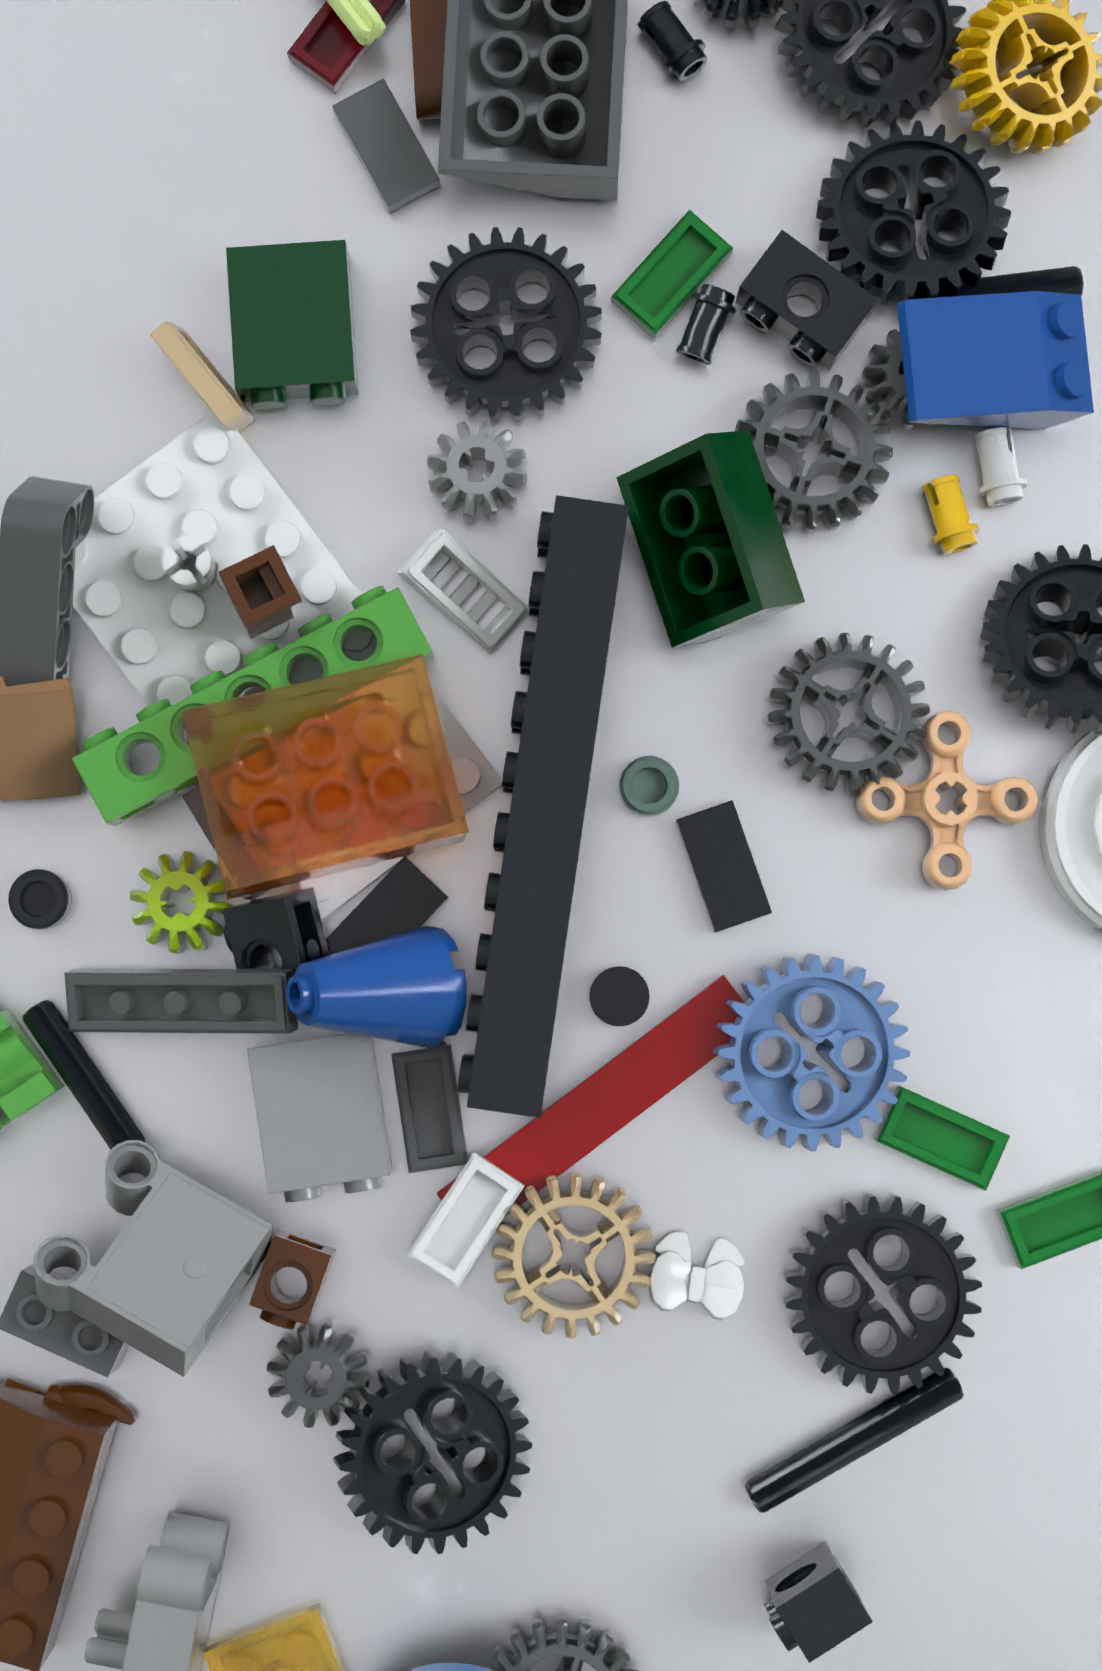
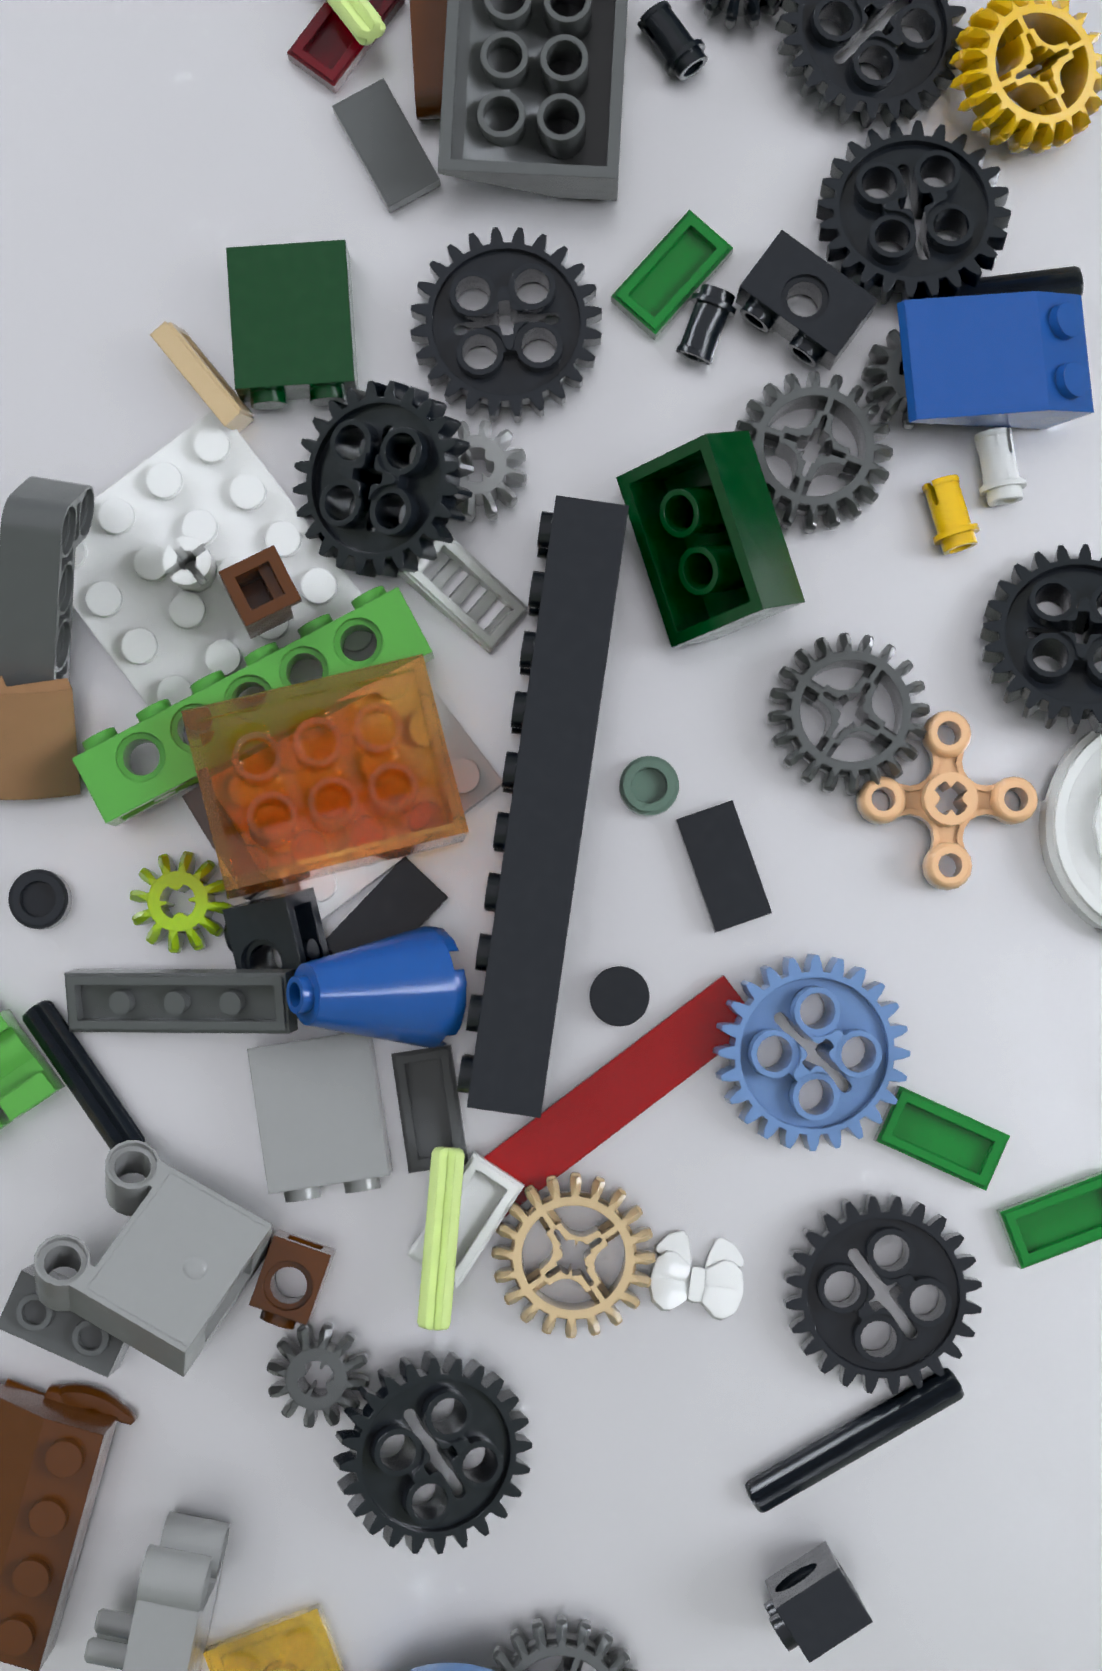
(383, 479): none -> black gear
(441, 1238): none -> yellowish green axle

